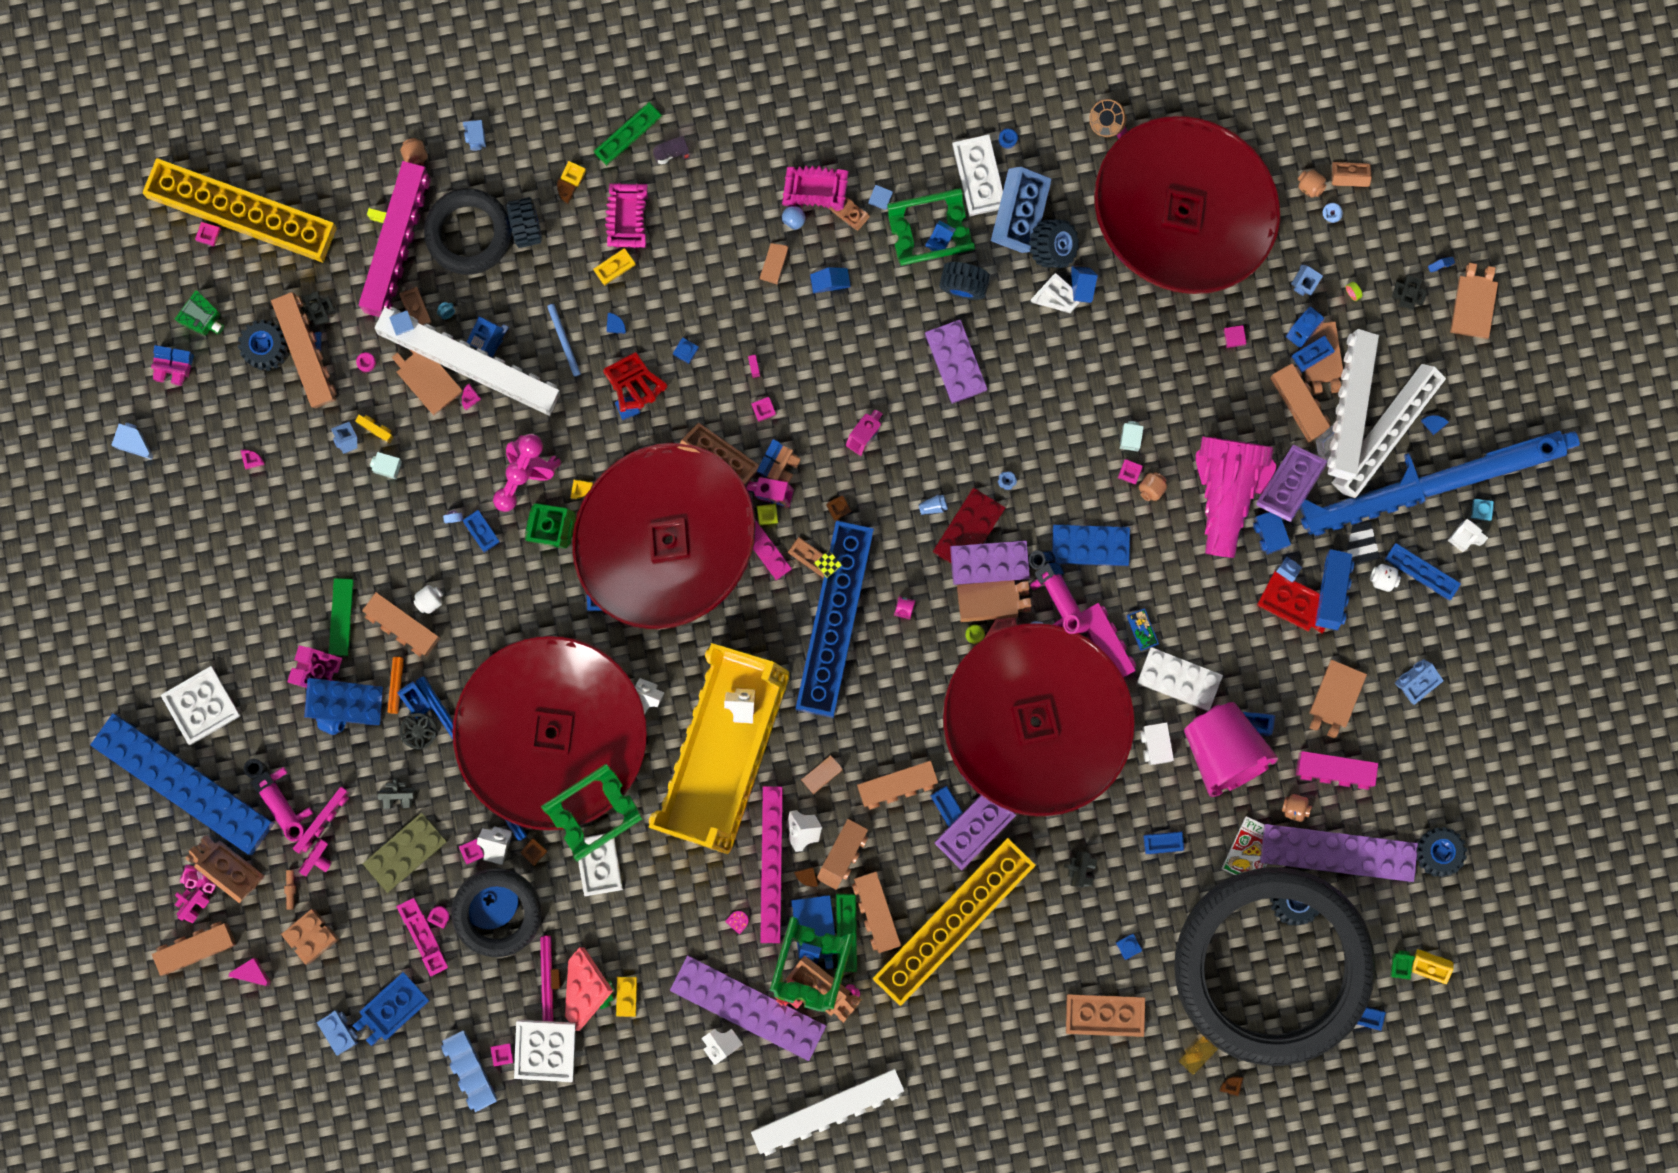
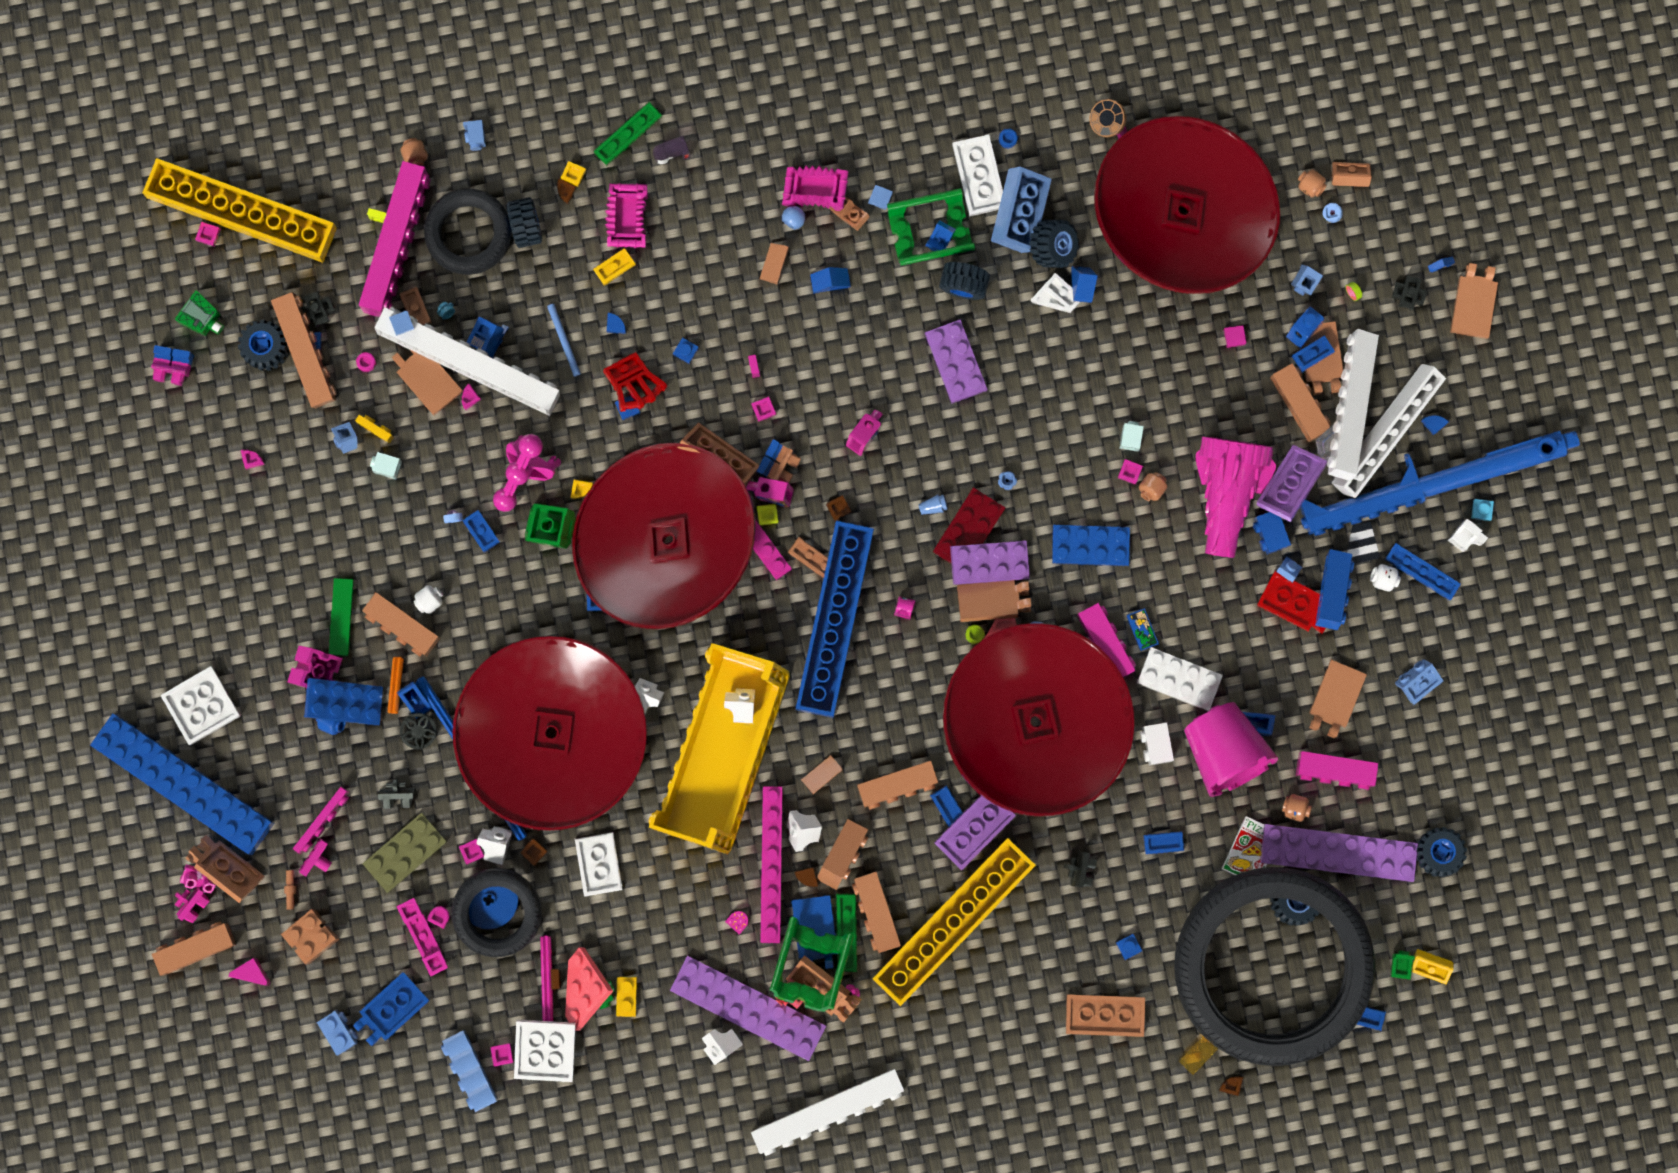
(131, 440): light blue slope -> none
(267, 787): dark pink piece -> none
(566, 820): green piece -> none
(811, 952): blue plate -> none
(828, 564): tile -> none
(1051, 575): dark pink piece -> none

